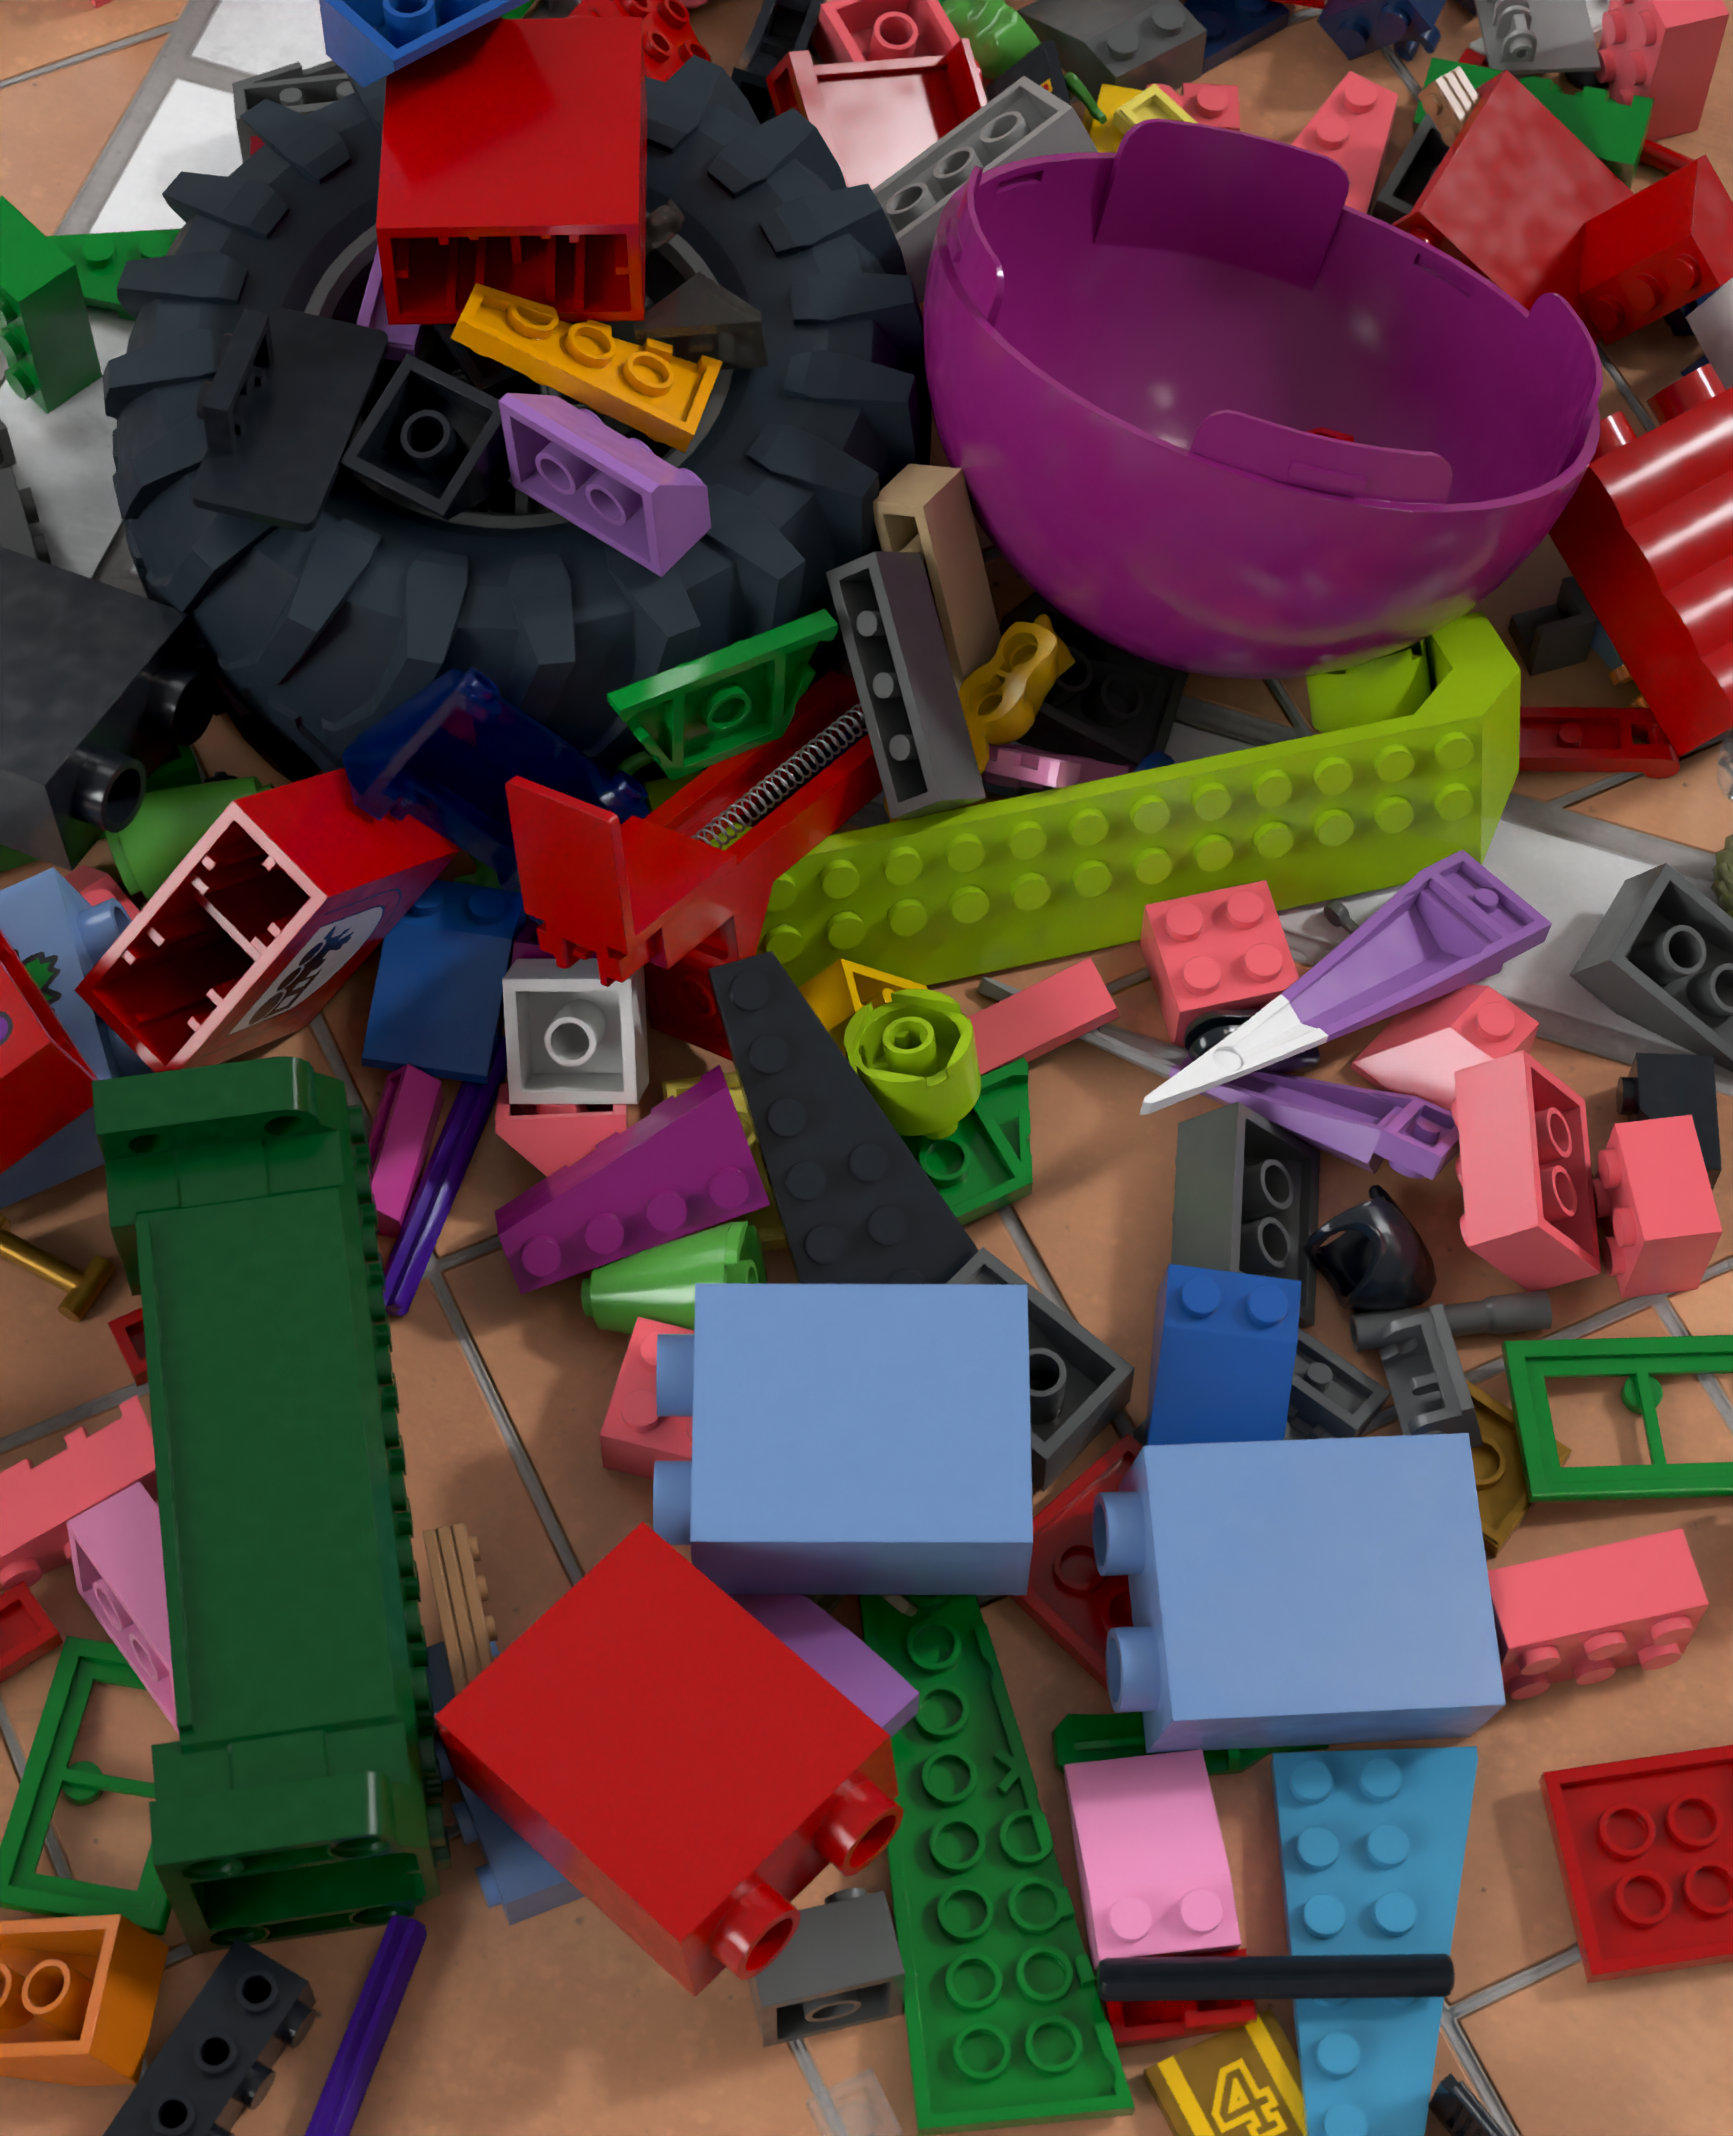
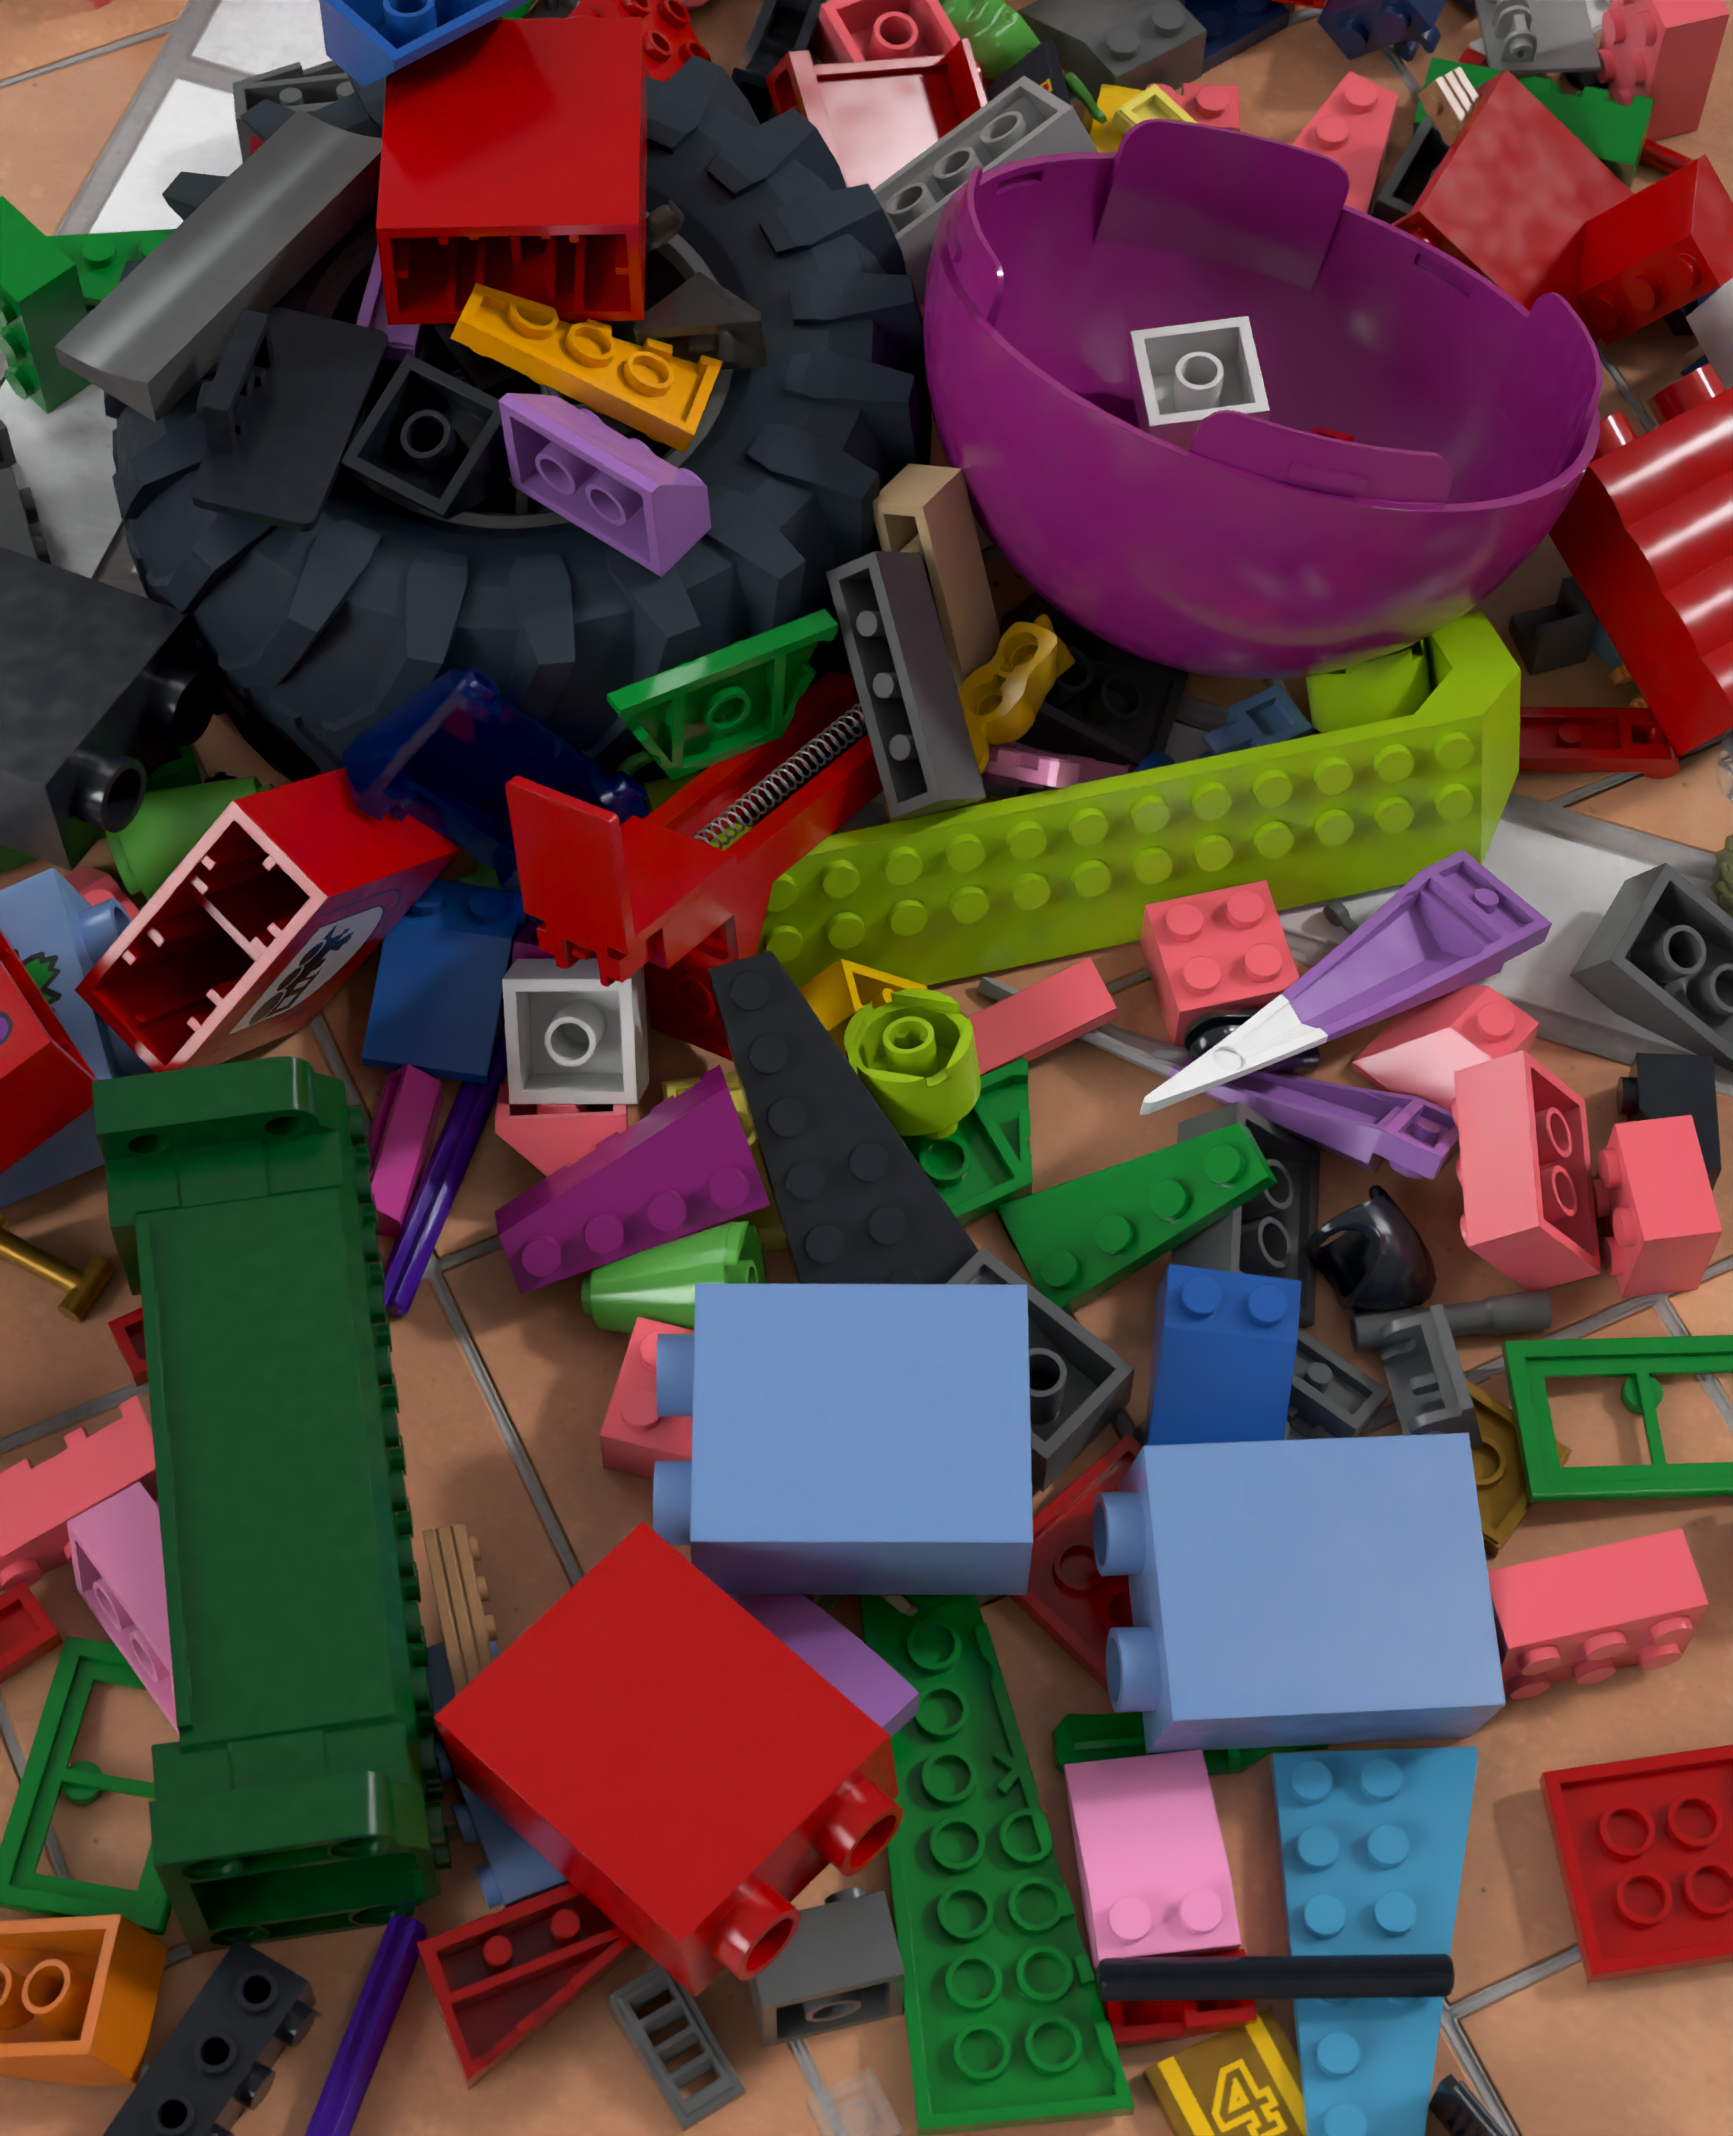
(229, 255): none -> dark grey arch
(517, 1972): none -> red wedge
(643, 1992): none -> dark grey slope
(1121, 1218): none -> green wing
(1191, 372): none -> white brick
(1258, 722): none -> medium blue plate

